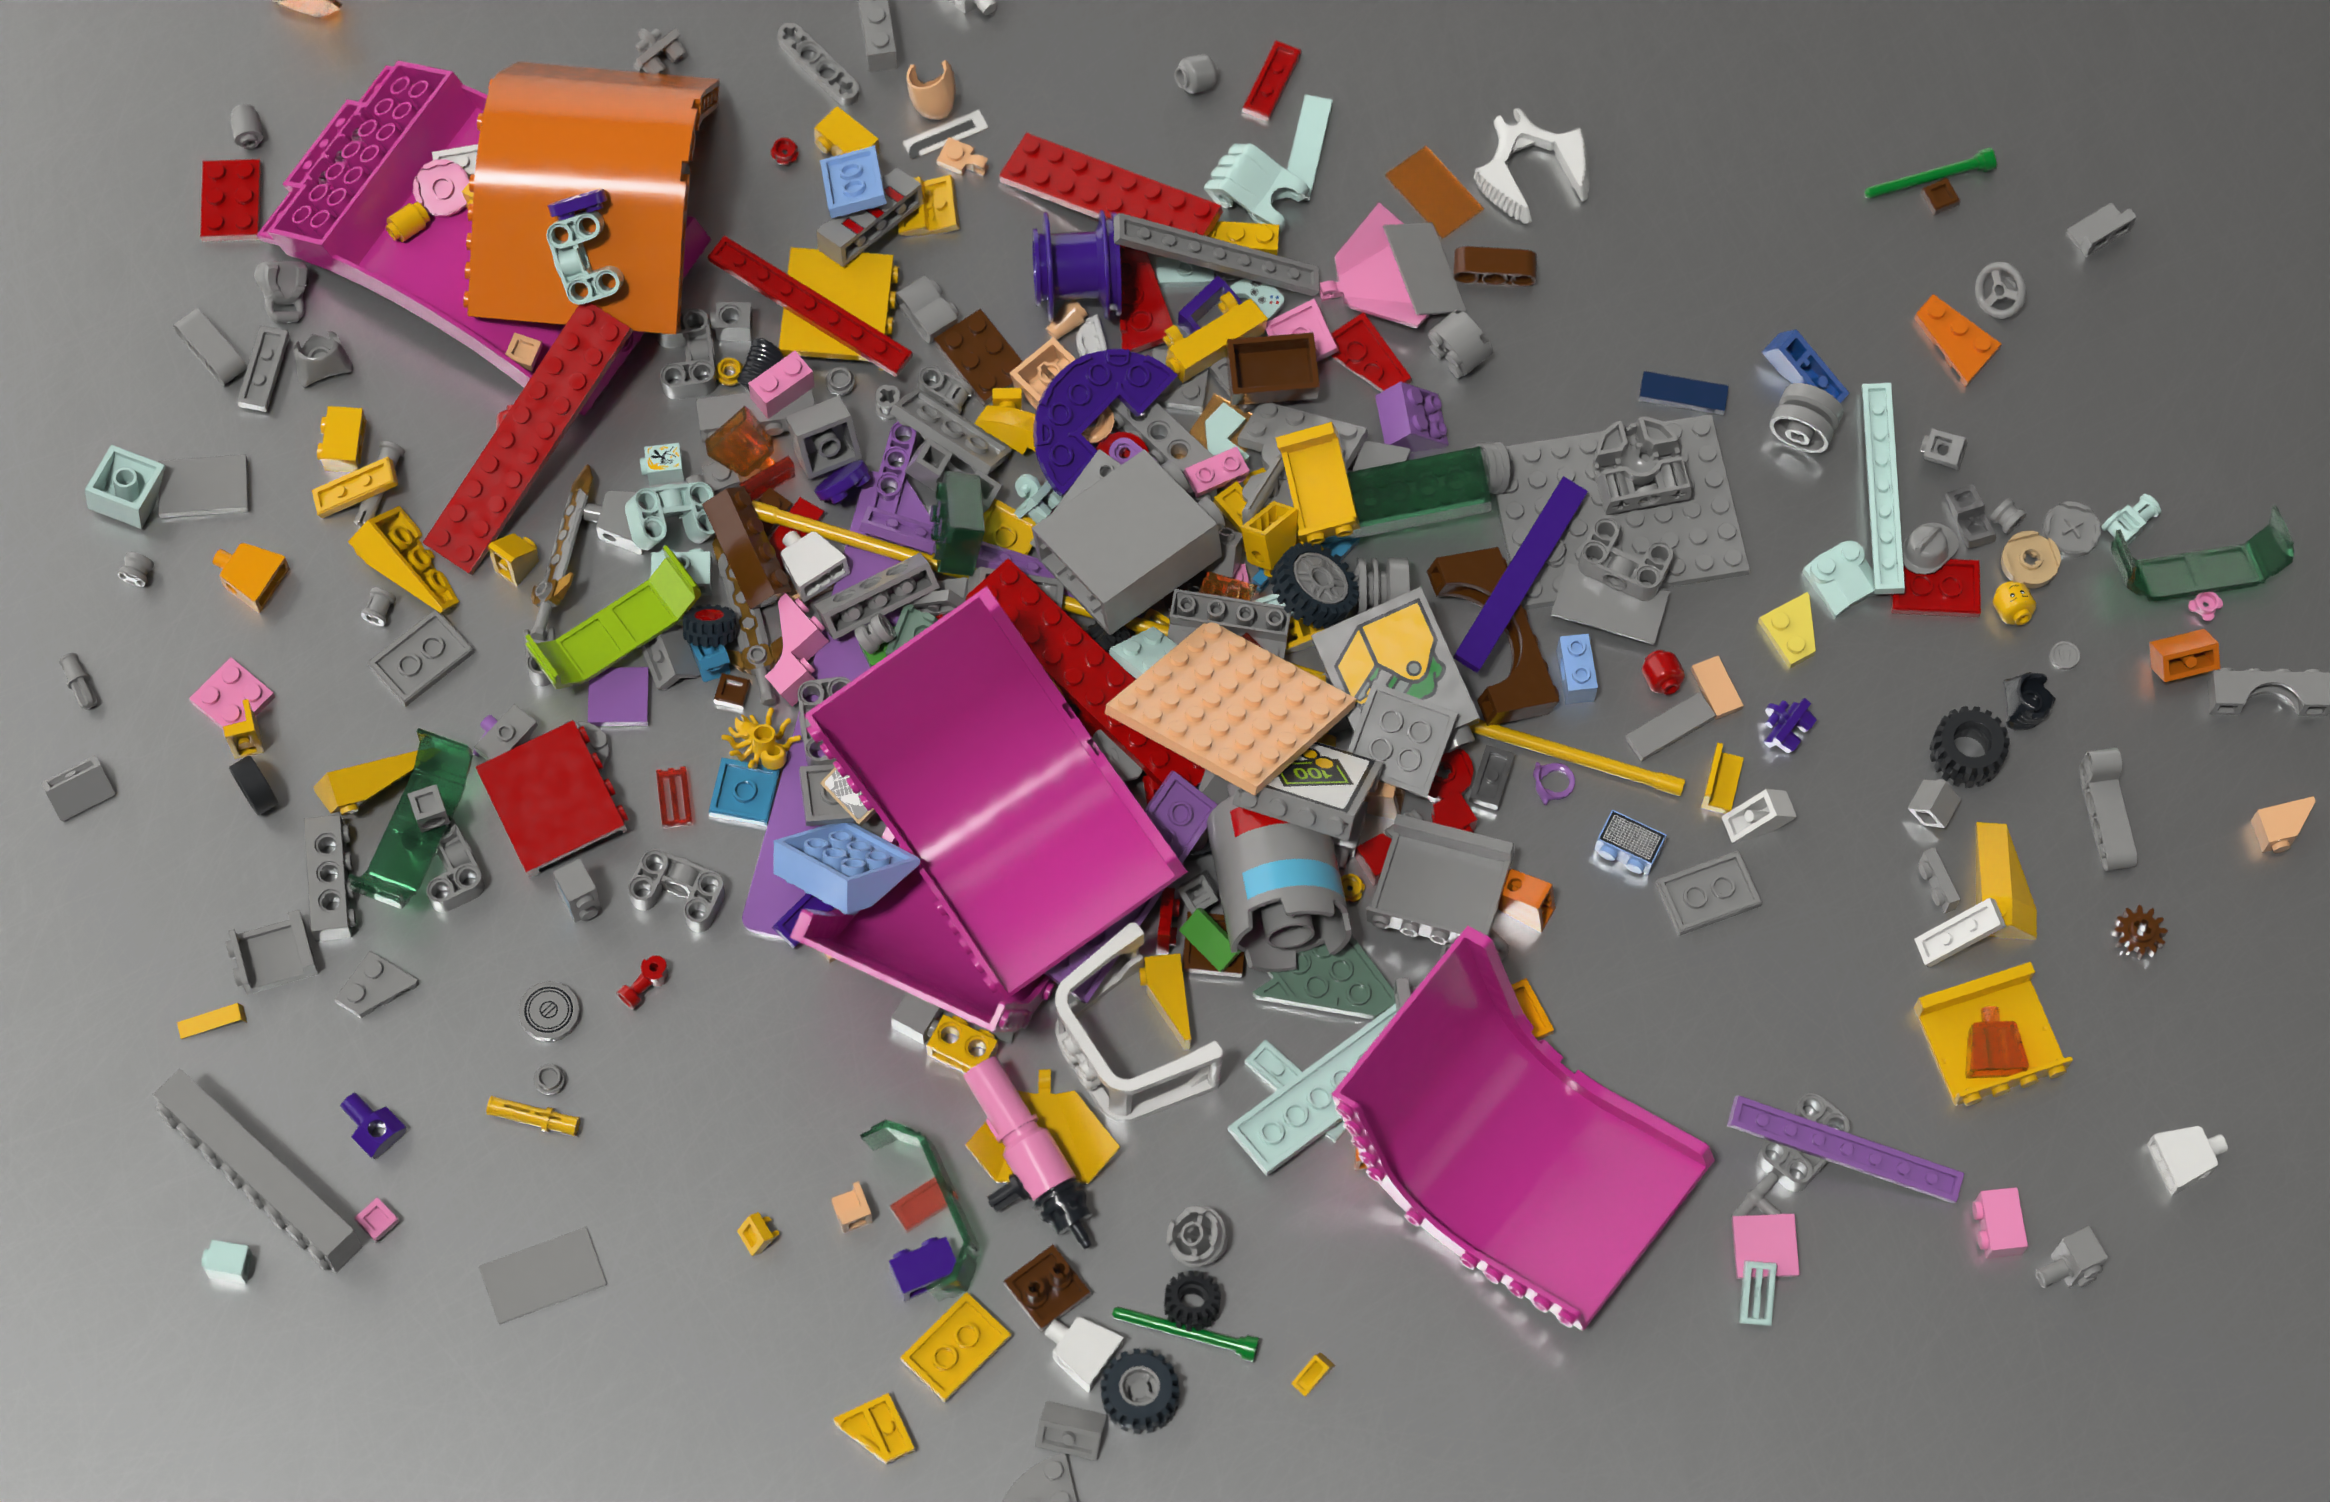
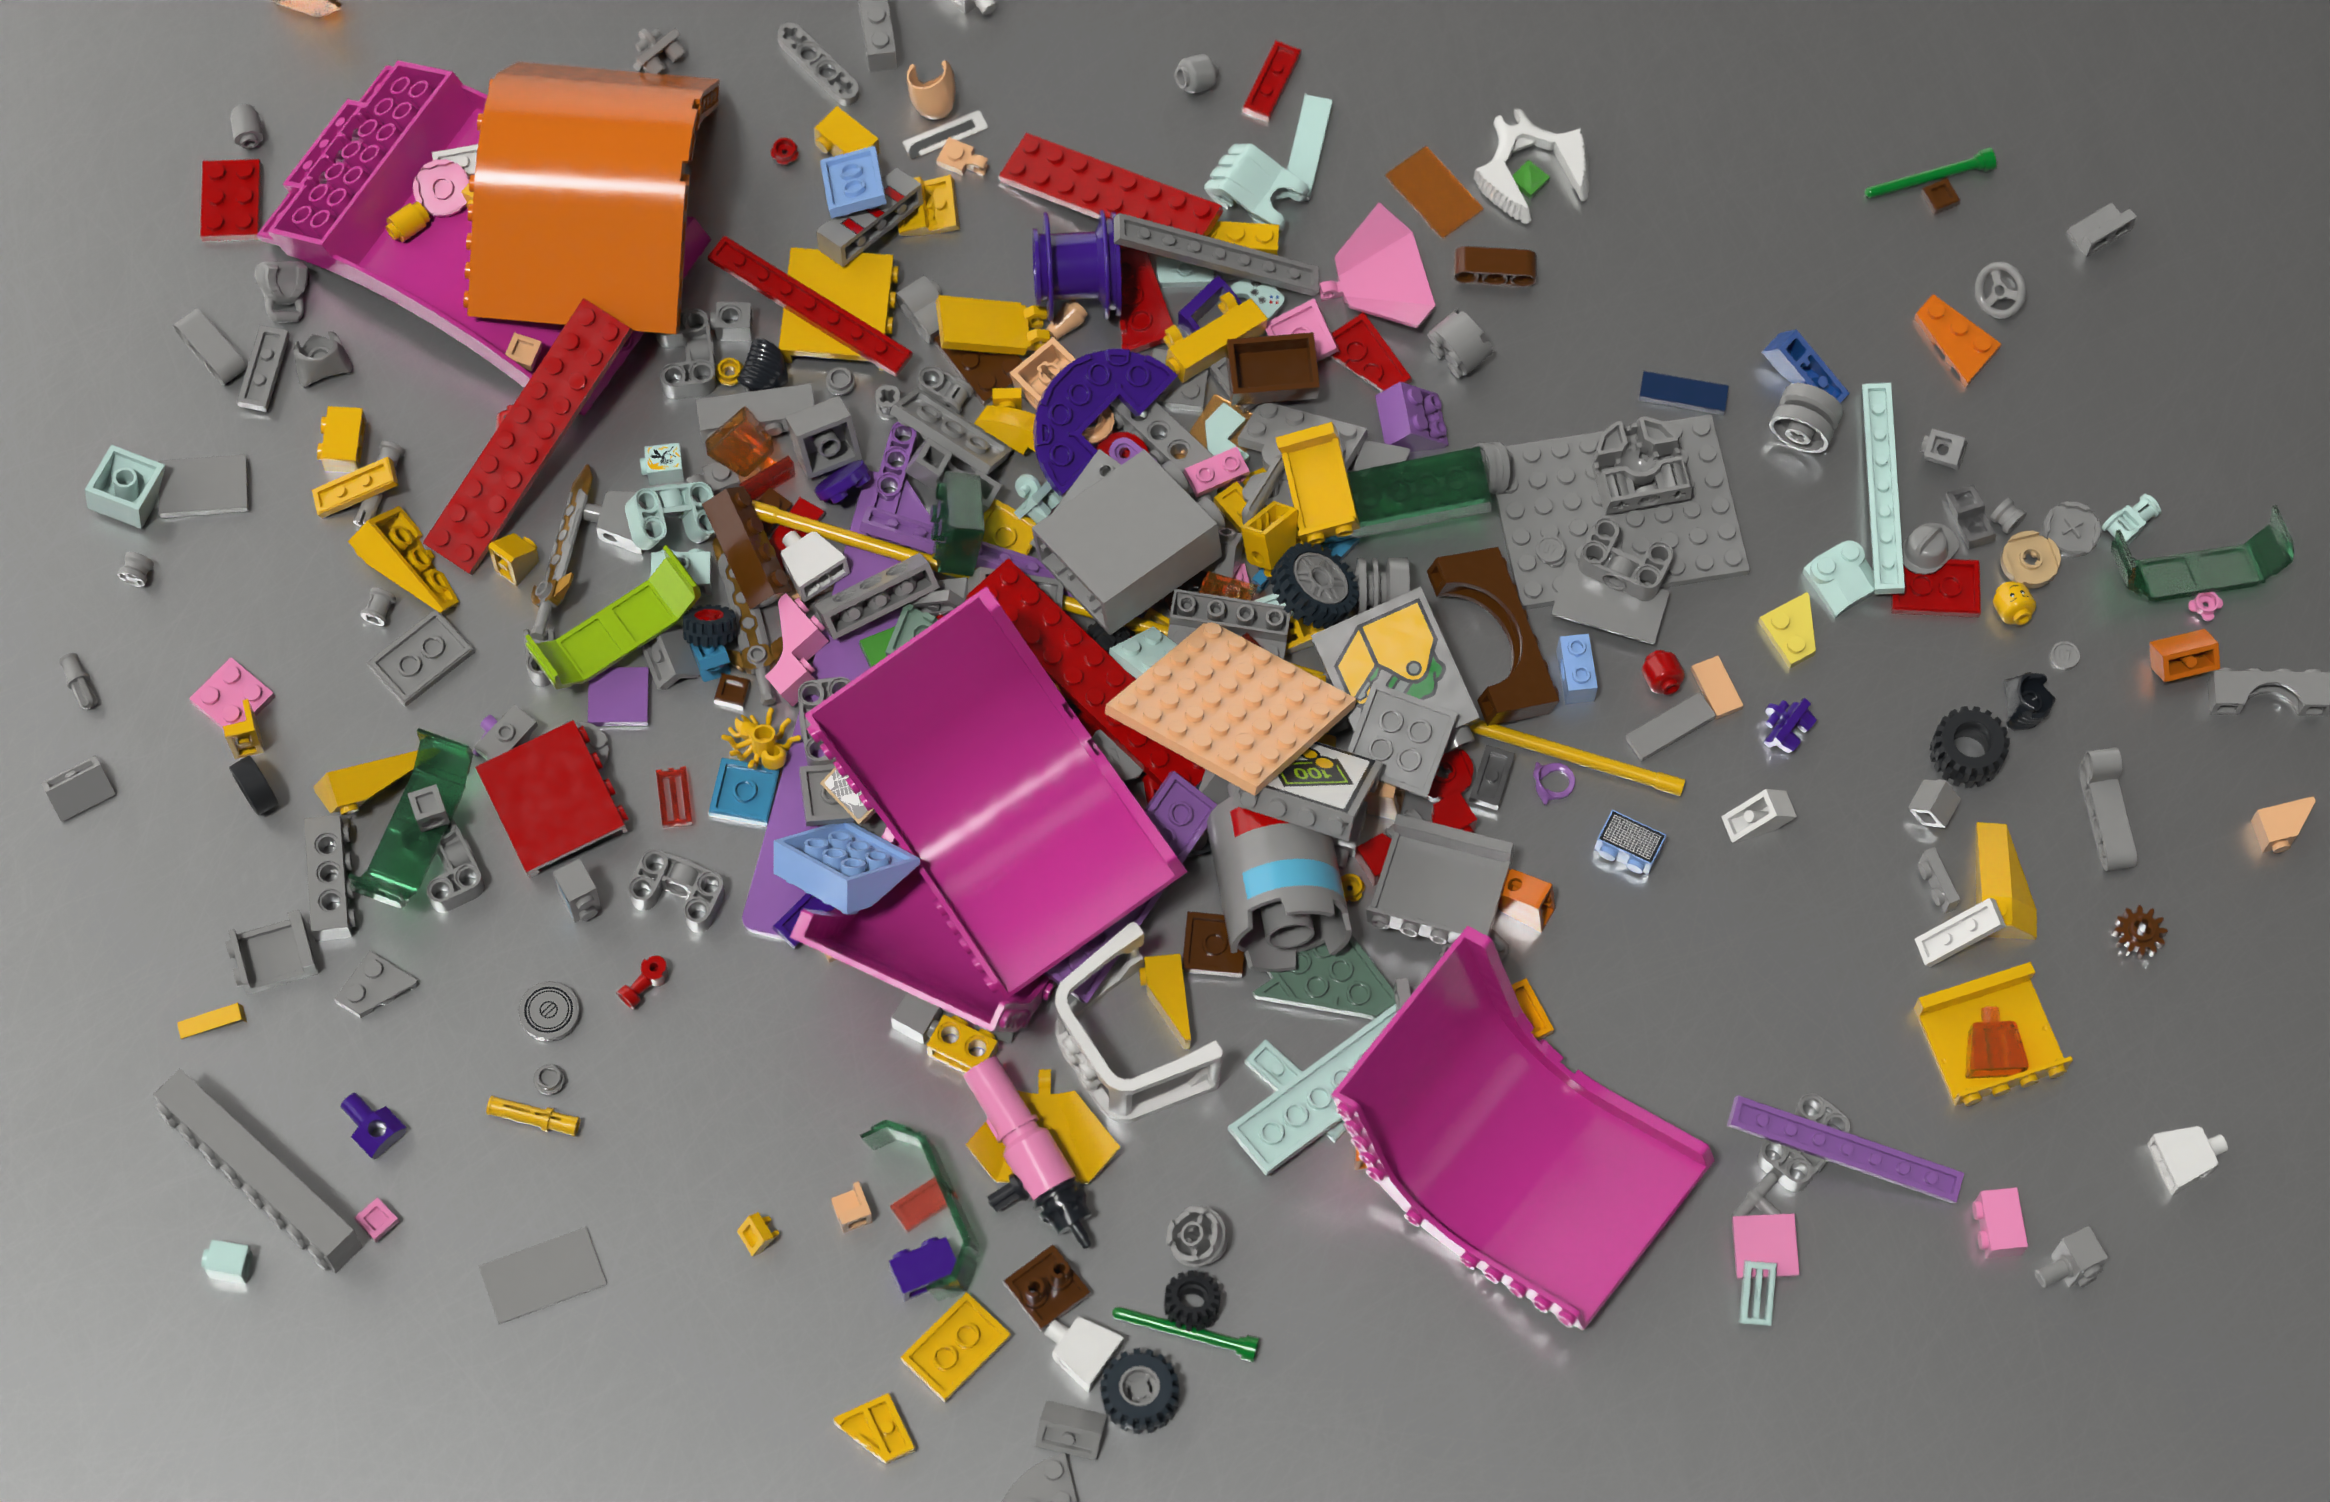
(251, 573): light orange torso -> none
(573, 263): light aqua beam -> none
(590, 201): dark purple plate -> none
(781, 384): bright pink brick -> none
(875, 633): light grey wheel -> none
(990, 325): none -> yellow tile
(1090, 337): white plate -> none
(1166, 933): red wing -> none
(1199, 891): light grey brick -> none
(1209, 939): bright green tile -> none
(1313, 1373): yellow piece -> none
(1424, 268): light grey piece -> none
(1520, 574): dark purple tile -> none
(1530, 179): none -> bright green tile
(1708, 893): light grey tile -> none
(1722, 781): yellow panel -> none

